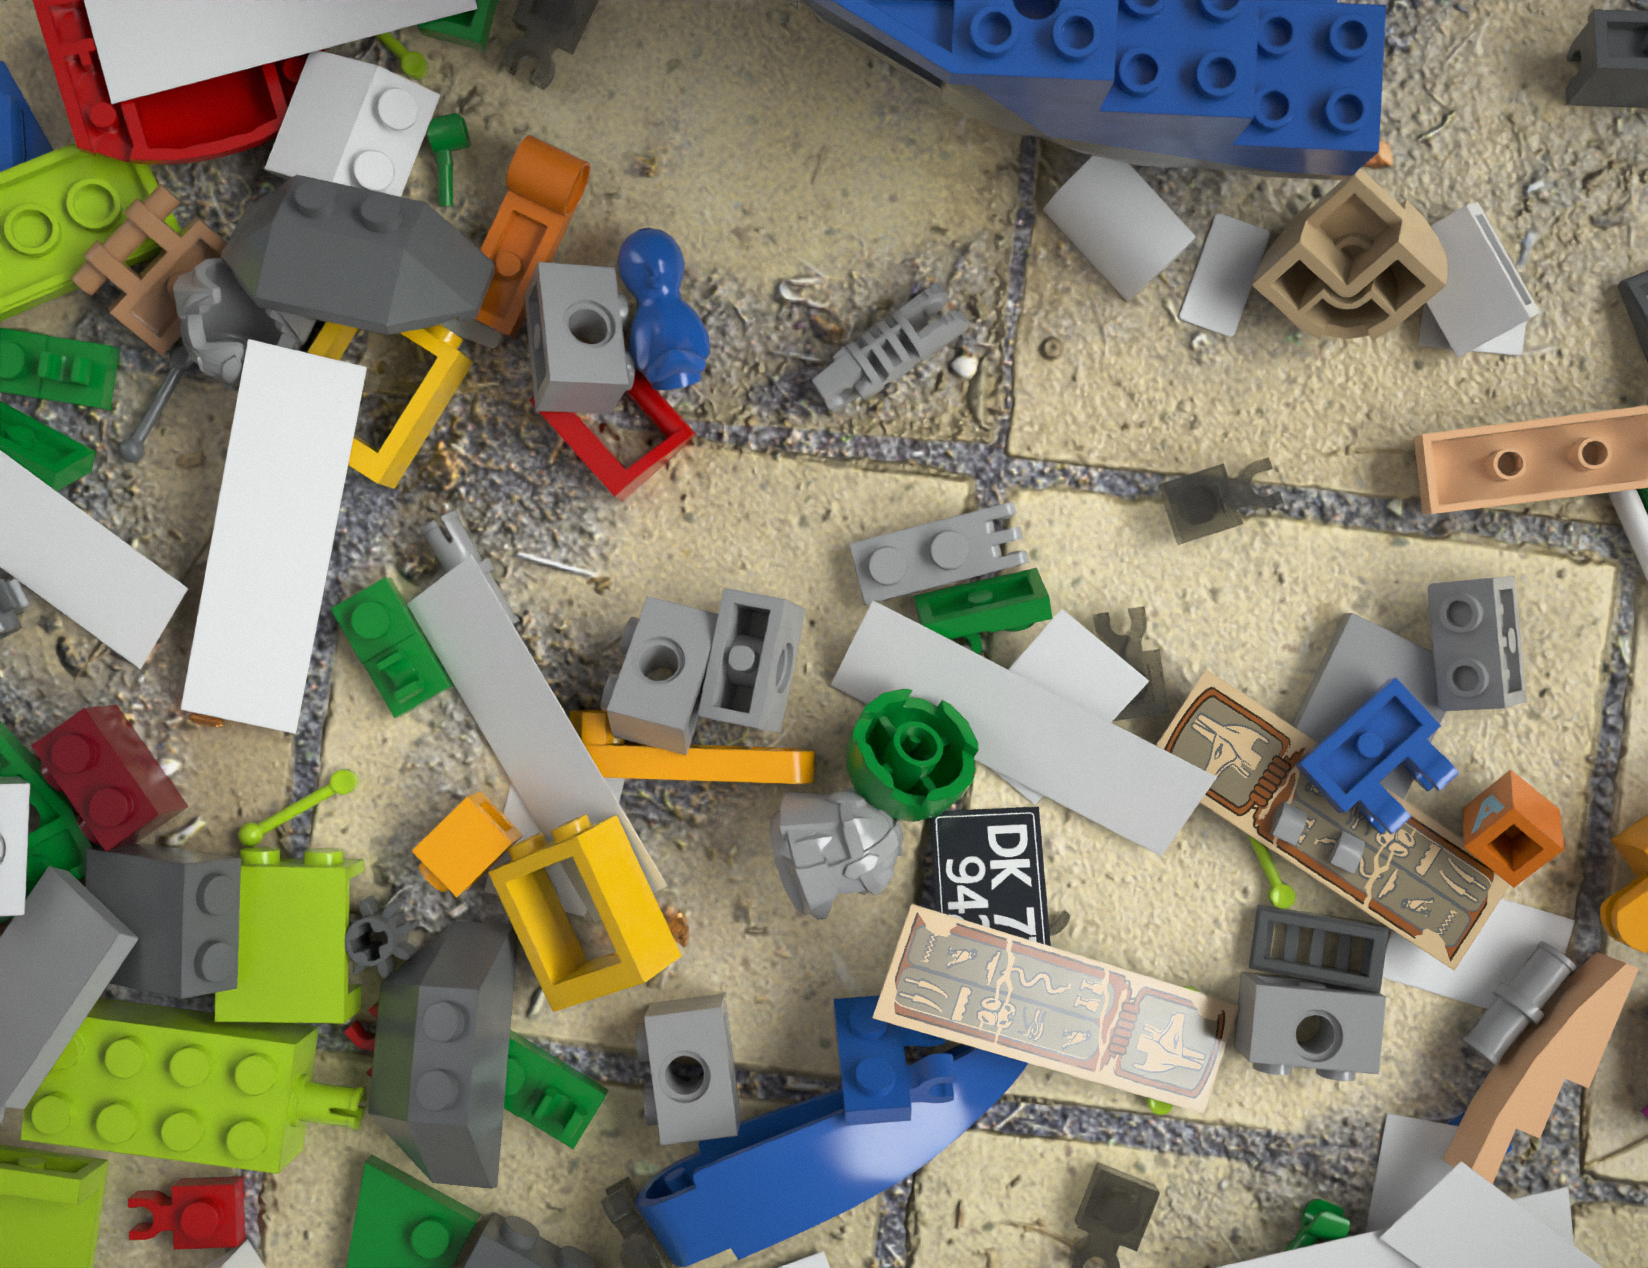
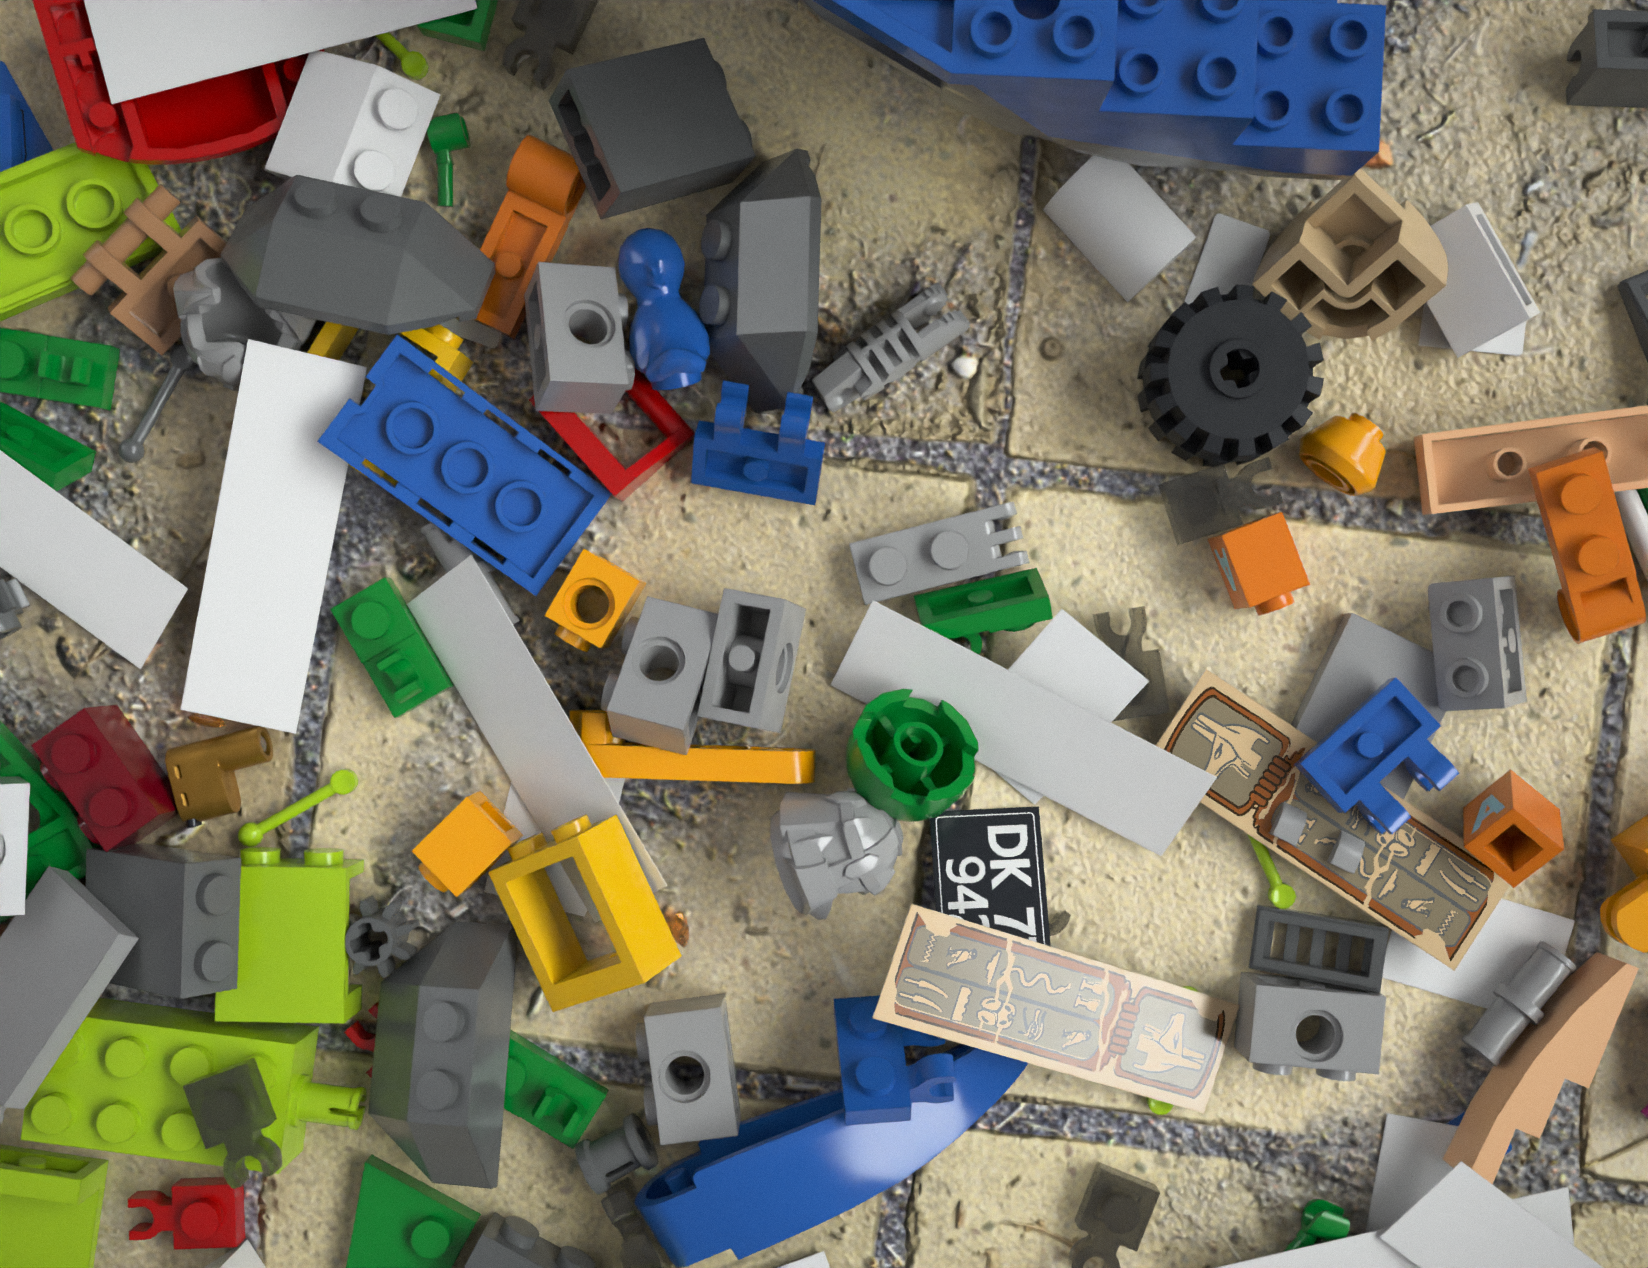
(205, 775): none -> pearl gold piece
(232, 1110): none -> clear smoke plate
(465, 466): none -> blue piece
(616, 1154): none -> dark grey bush
(620, 589): none -> light orange brick
(651, 126): none -> dark grey brick
(754, 460): none -> blue plate
(765, 279): none -> dark grey wedge
(1217, 416): none -> black wheel
(1259, 564): none -> orange brick
(1345, 453): none -> light orange cone
(1588, 546): none -> orange plate

